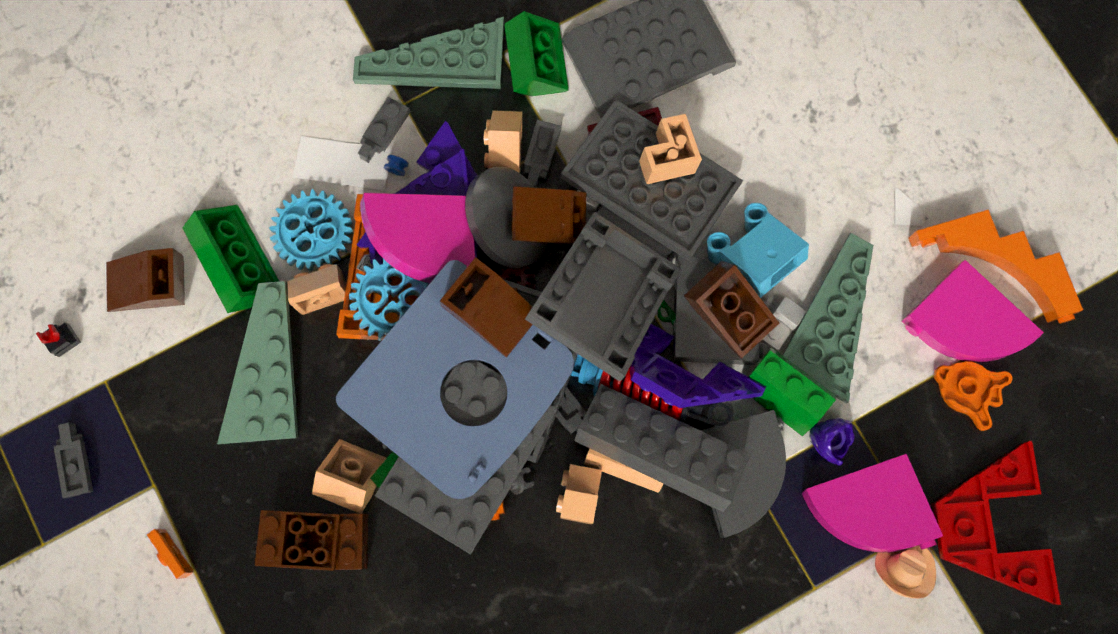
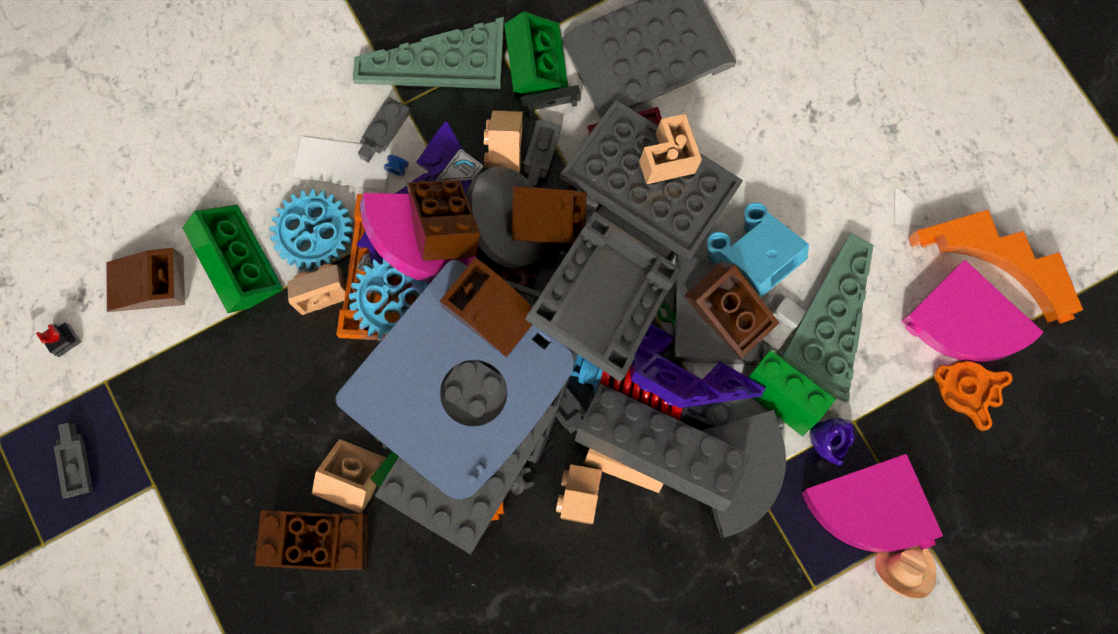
(169, 553): orange plate -> none
(263, 385): sand green wing -> none
(442, 220): none -> reddish brown slope
(461, 168): none -> light grey sticker
(550, 99): none -> pearl dark grey piece
(969, 531): red wing -> none

